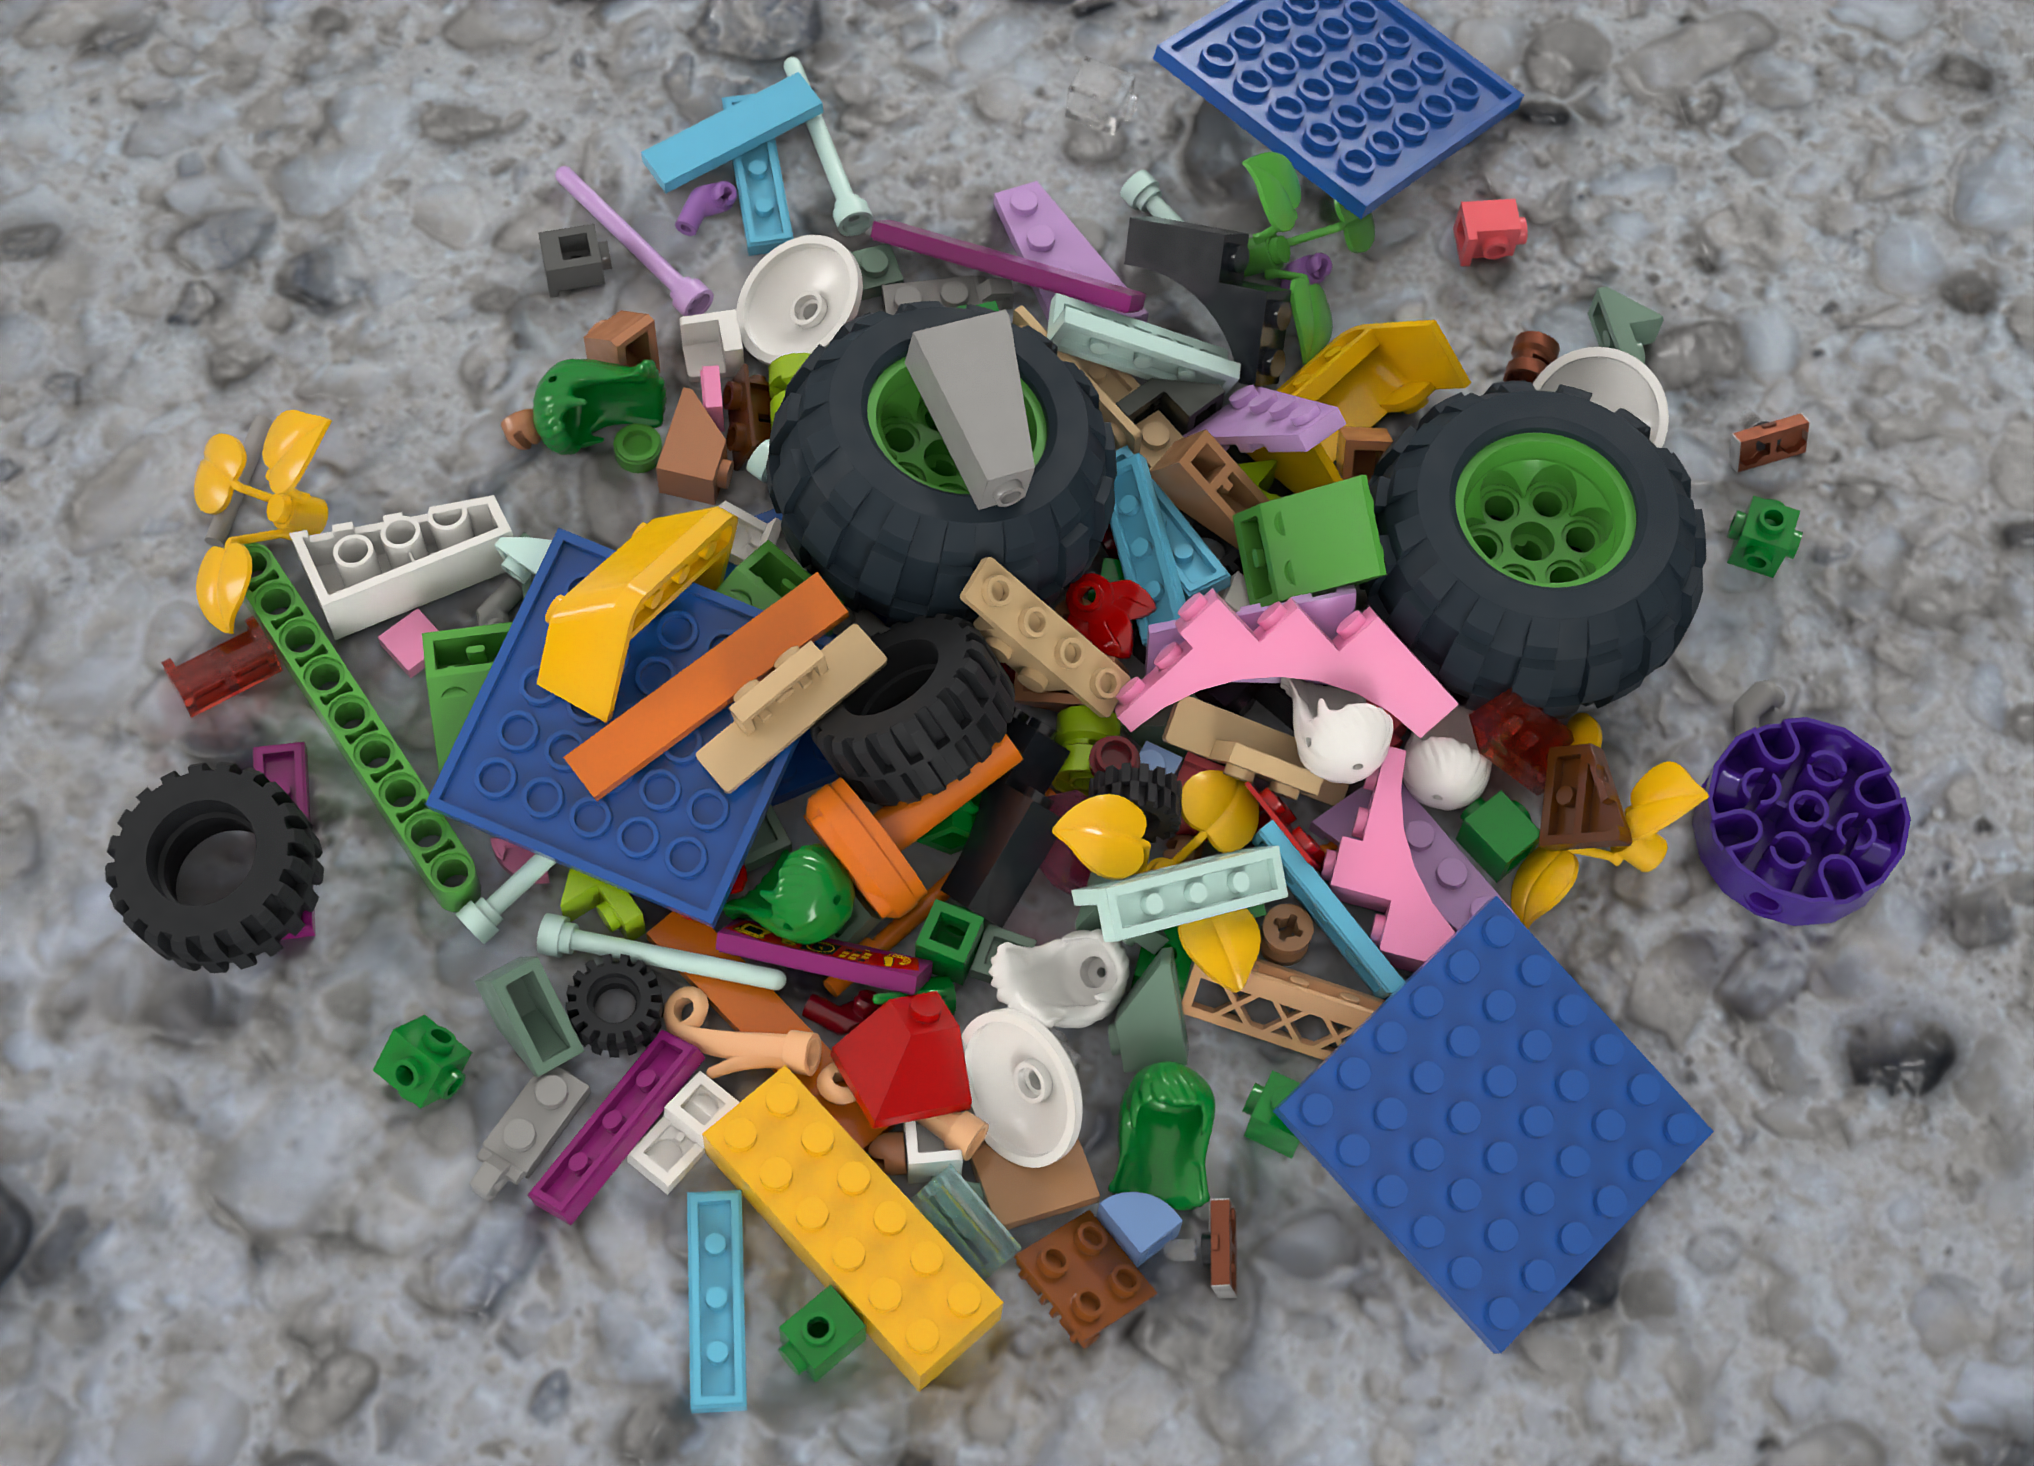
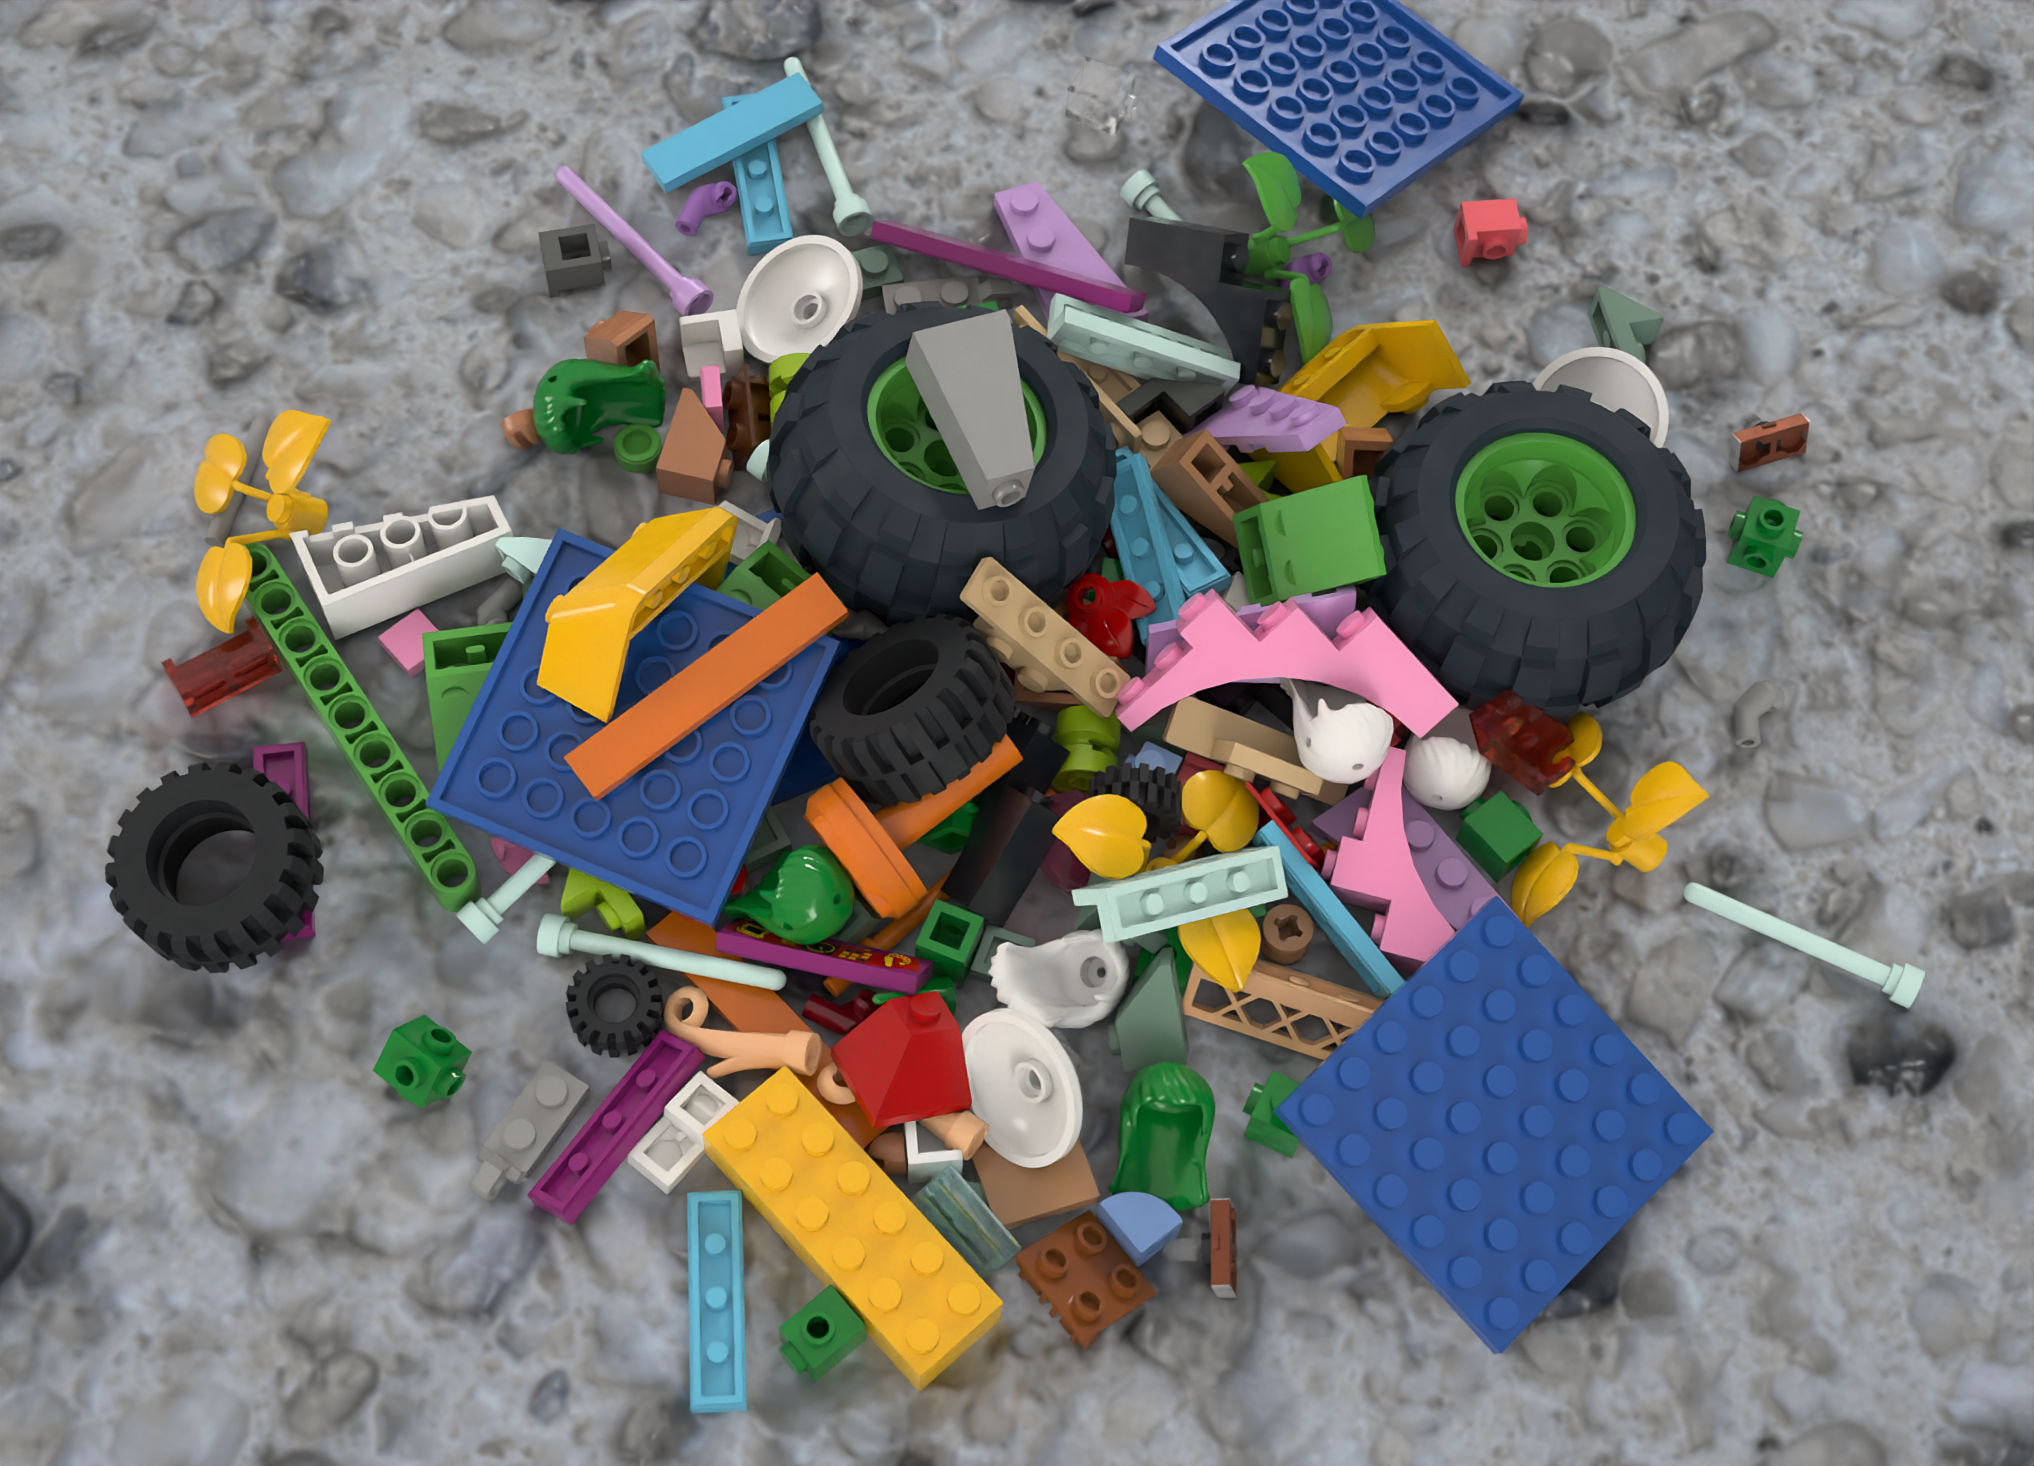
(529, 1014): sand green slope -> none
(788, 703): tan bracket -> none
(1113, 751): dark red plate -> none
(1531, 355): copper wheel -> none
(1581, 801): reddish brown wing -> none
(1801, 822): dark purple brick -> none
(1898, 981): none -> light aqua piece

